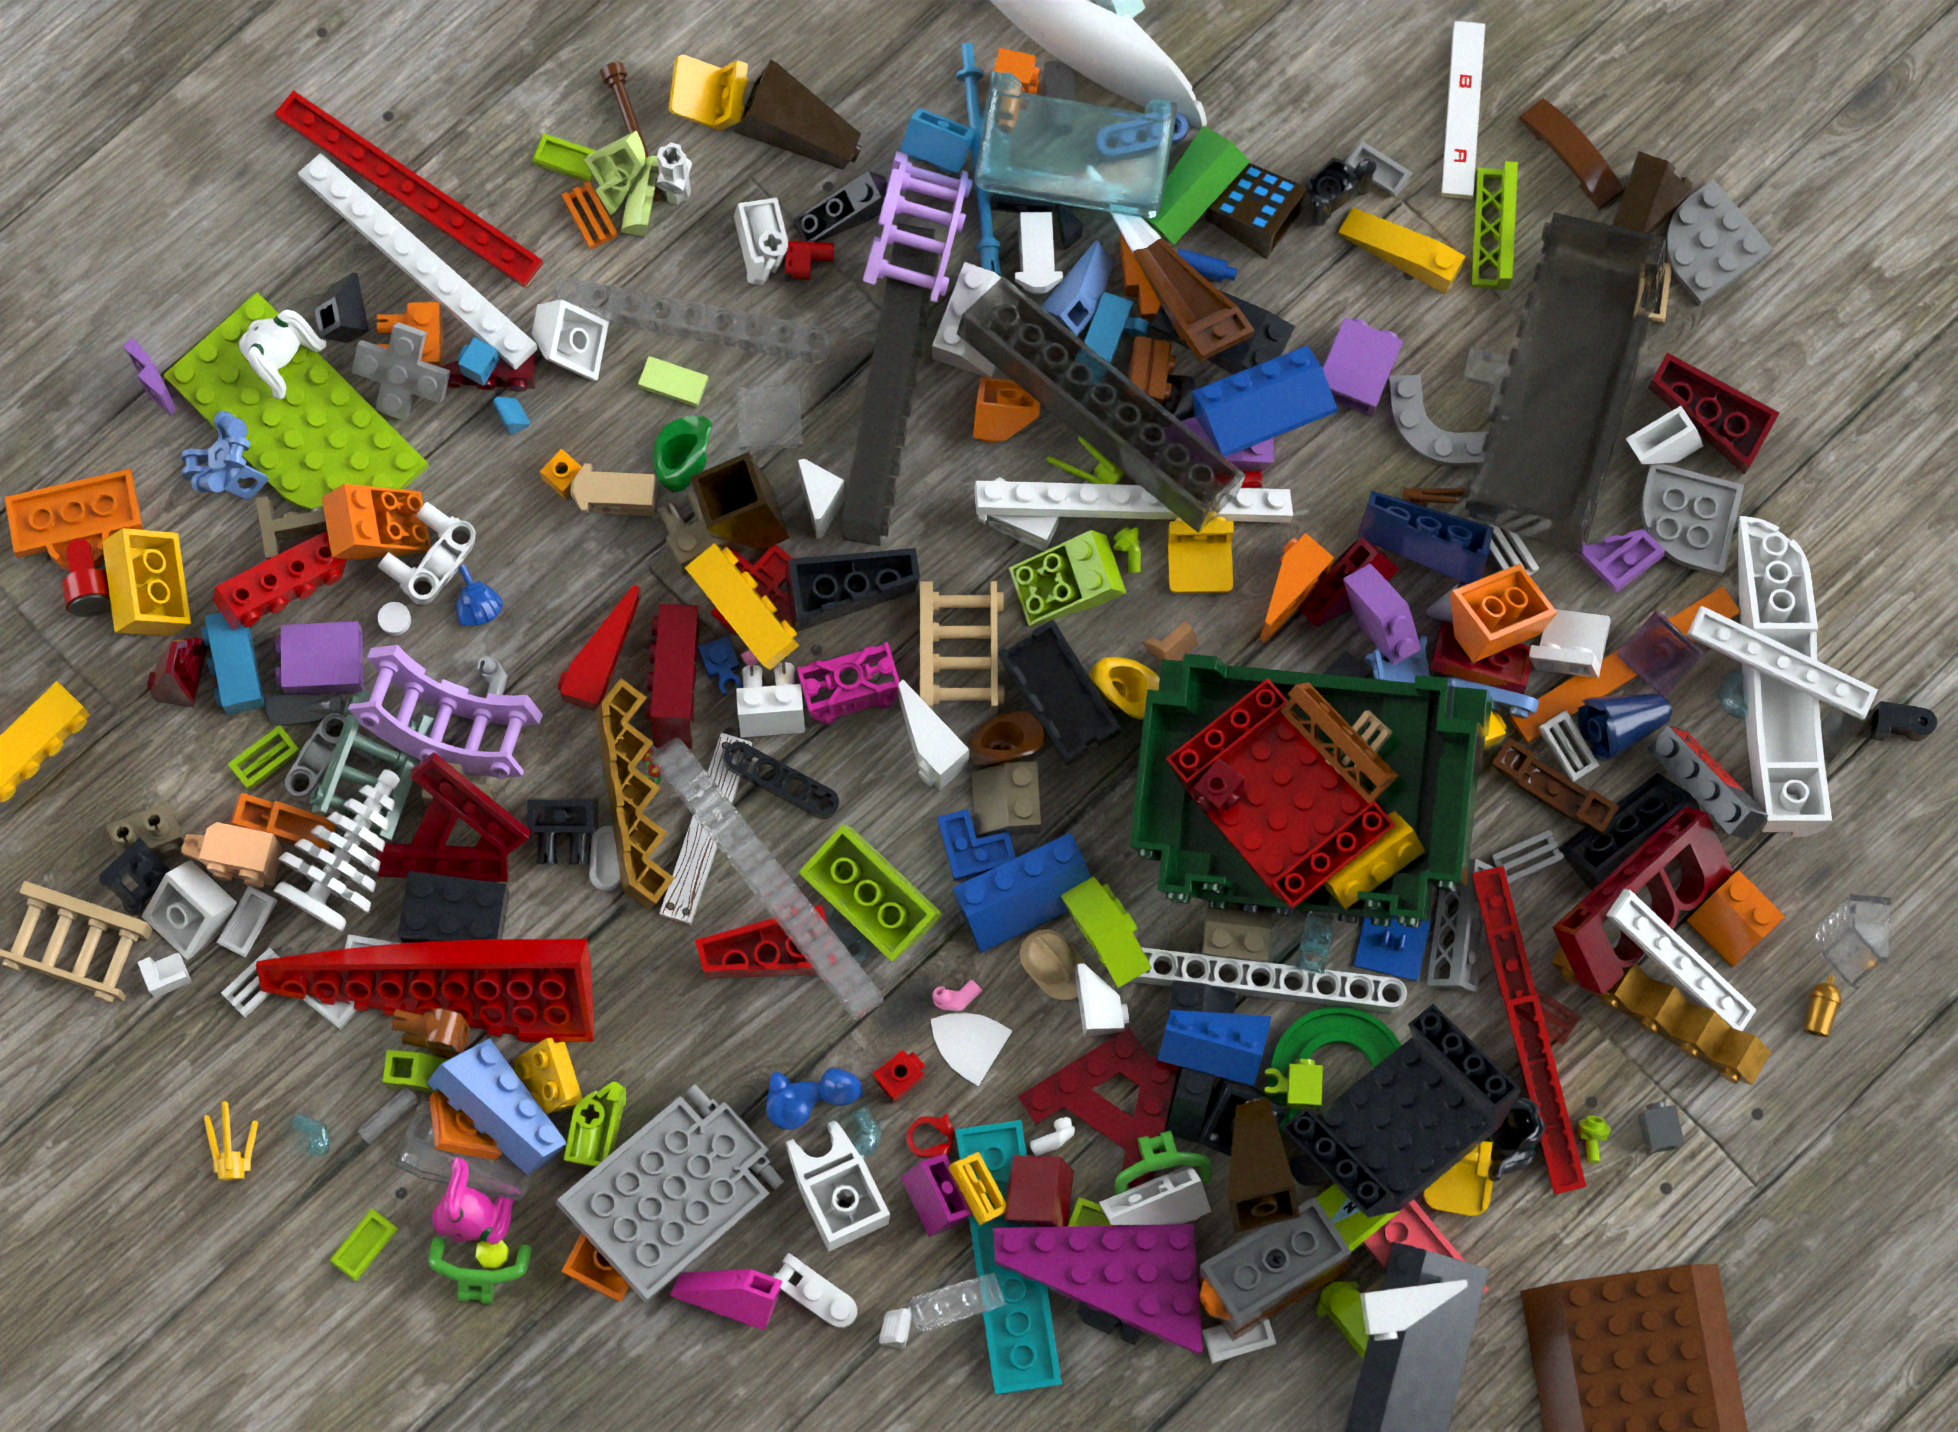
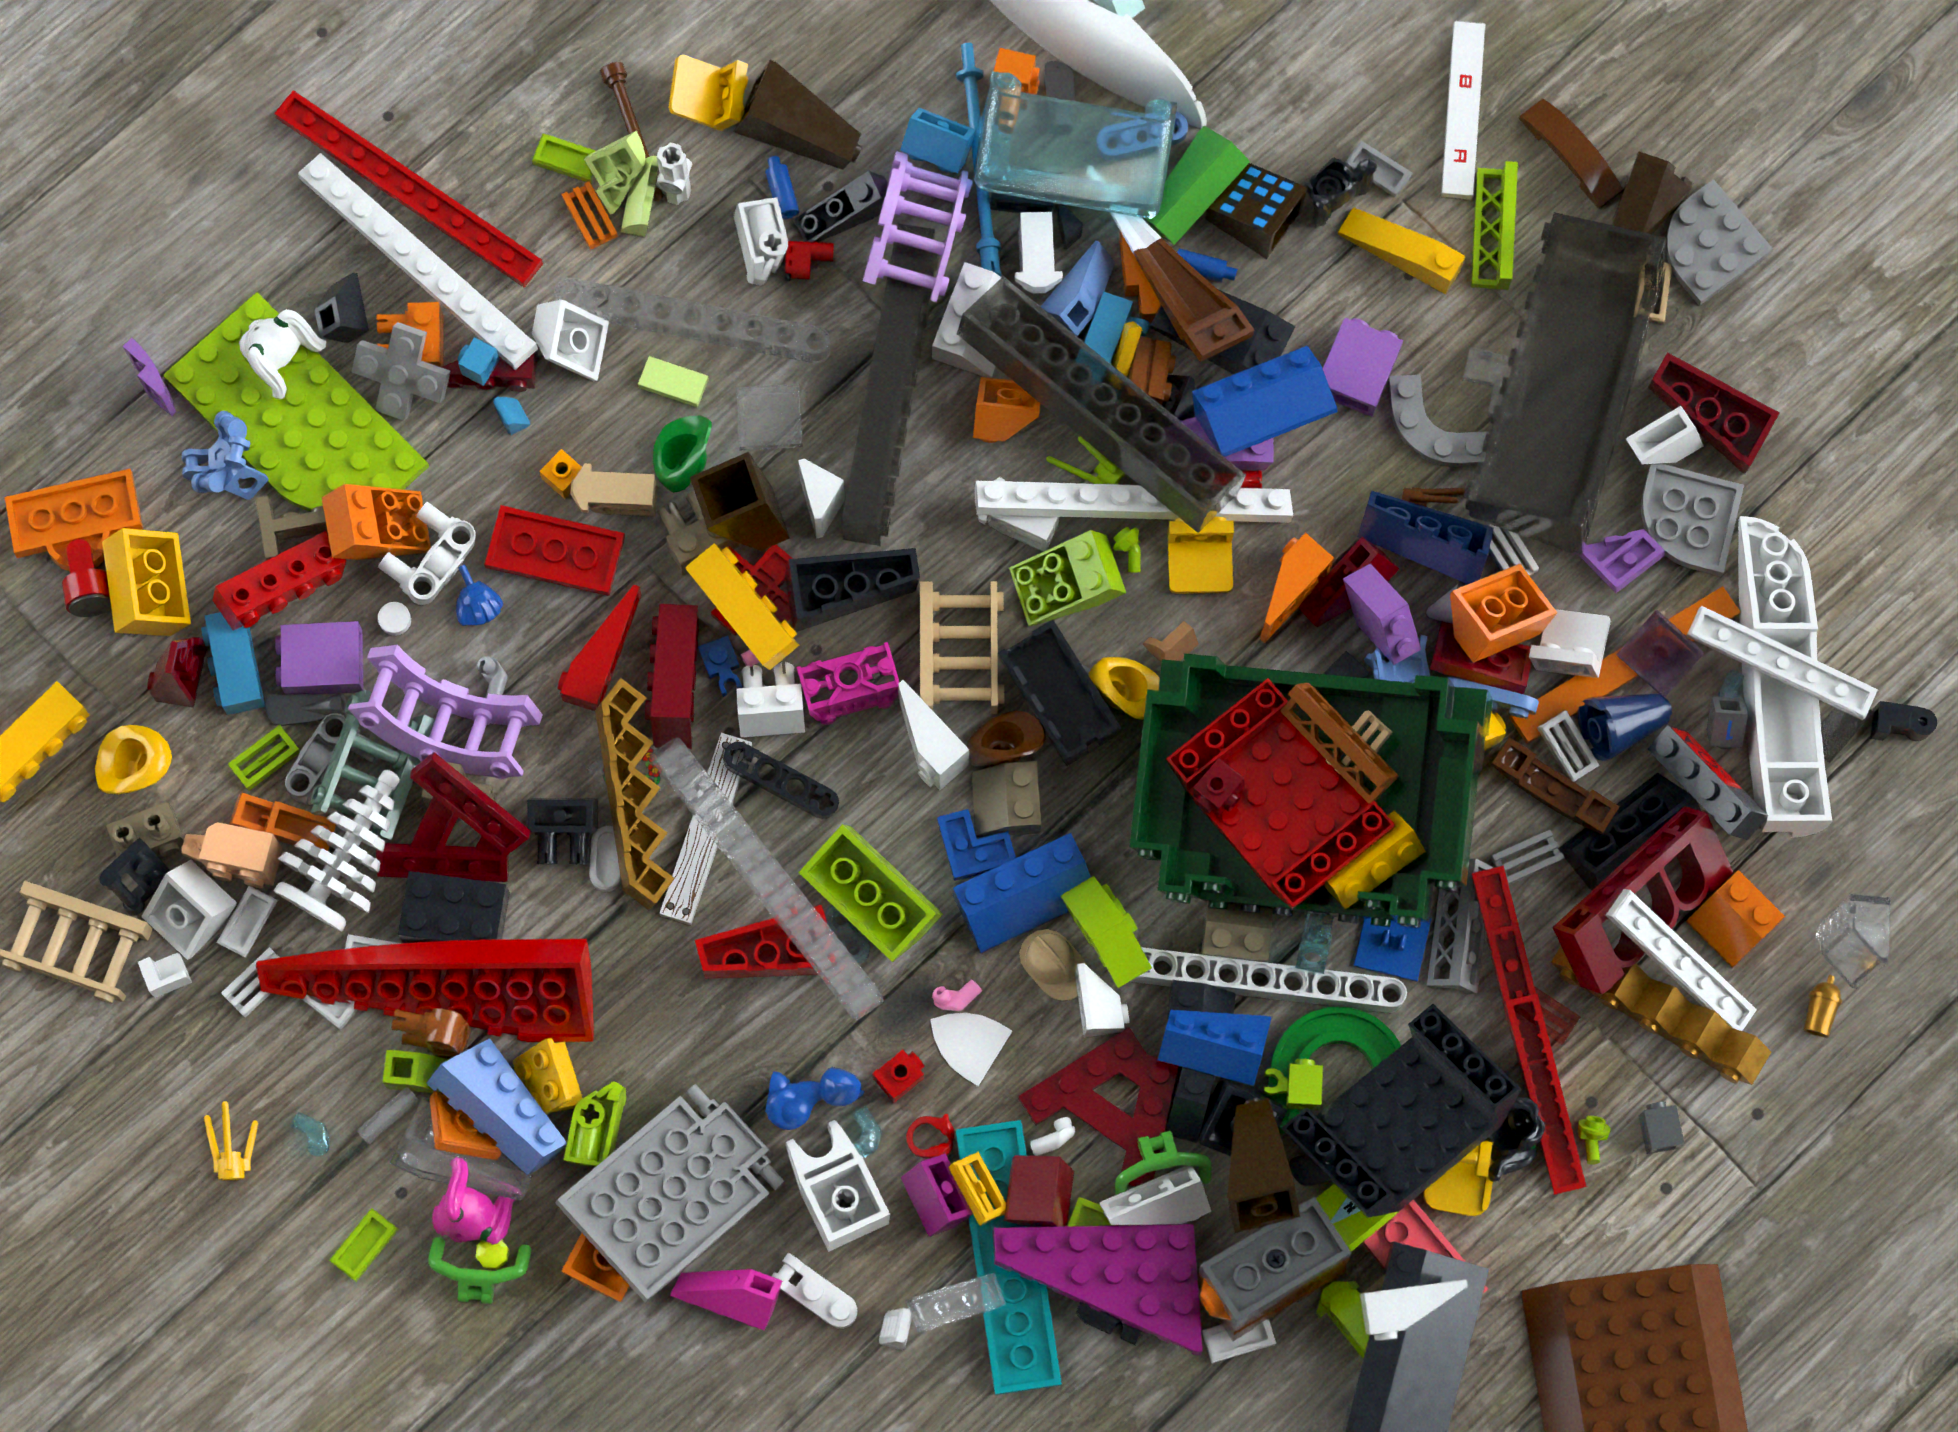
(131, 759): none -> yellow hat
(554, 550): none -> red plate
(781, 187): none -> blue cylinder
(1126, 347): none -> yellow tile
(1727, 722): none -> dark grey brick

